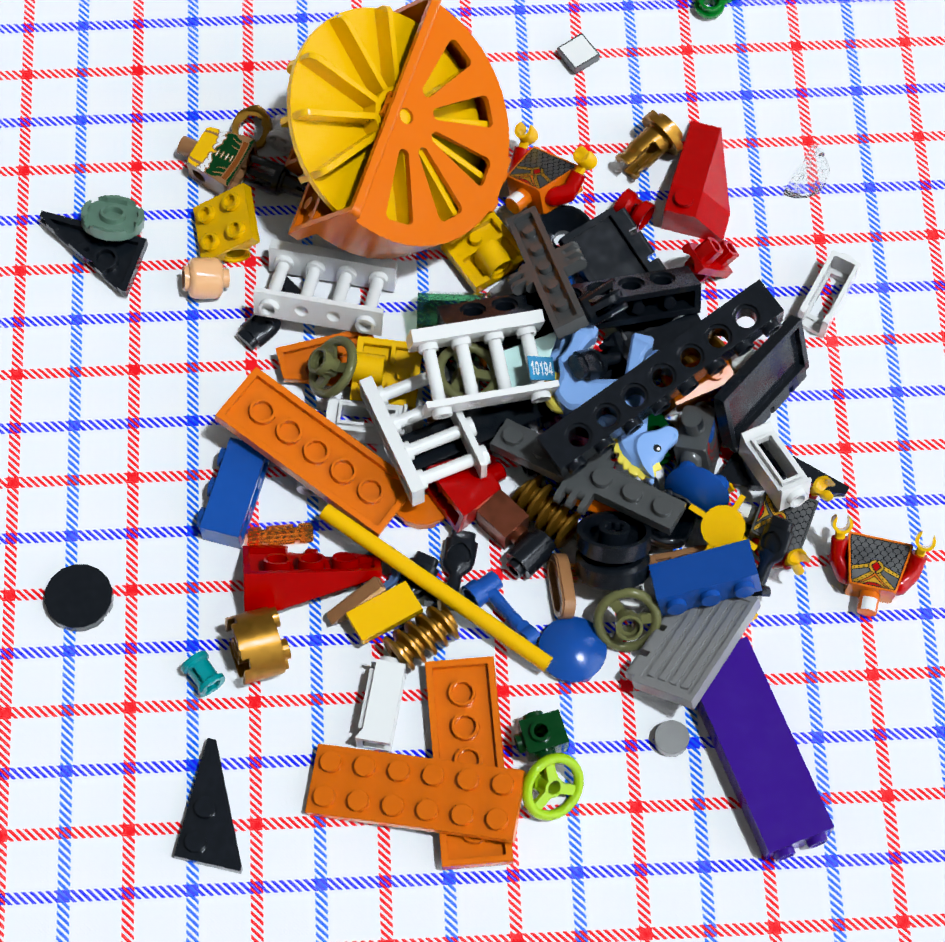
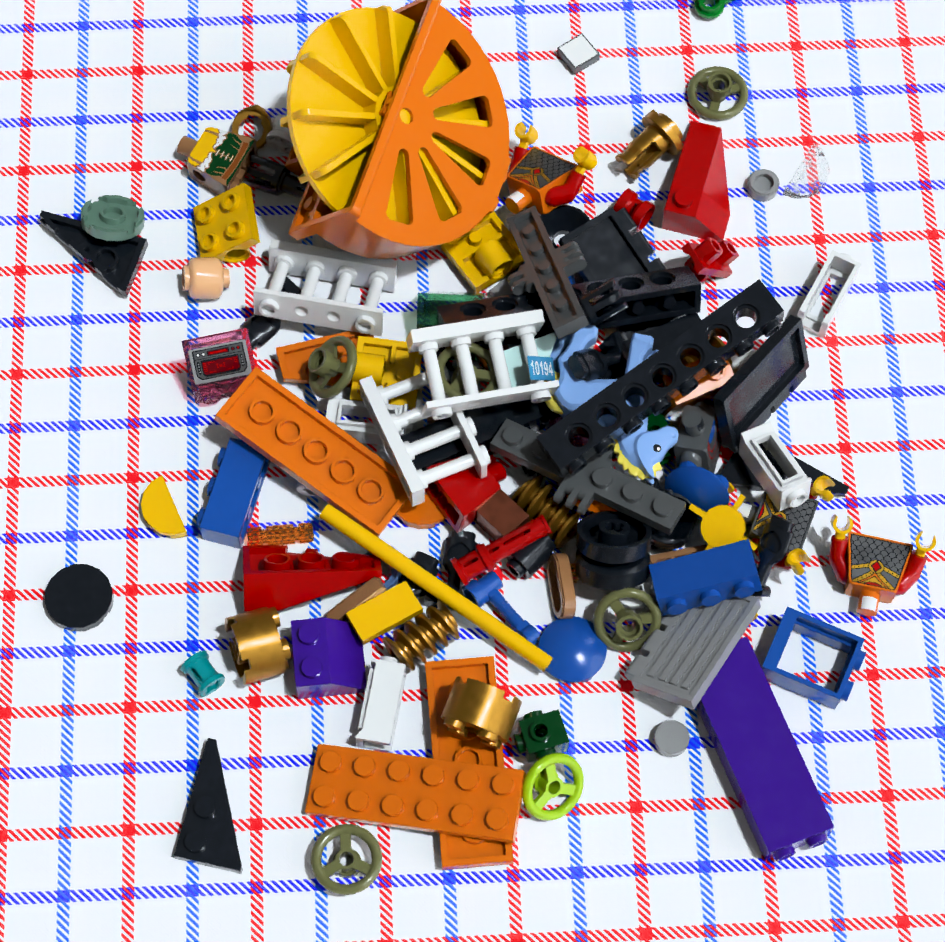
(160, 510): none -> yellow tile
(218, 364): none -> slope
(324, 873): none -> olive piece
(327, 658): none -> dark purple slope
(480, 711): none -> pearl gold brick
(485, 557): none -> red pin
(721, 79): none -> olive piece
(763, 185): none -> light grey tile
(825, 634): none -> blue window

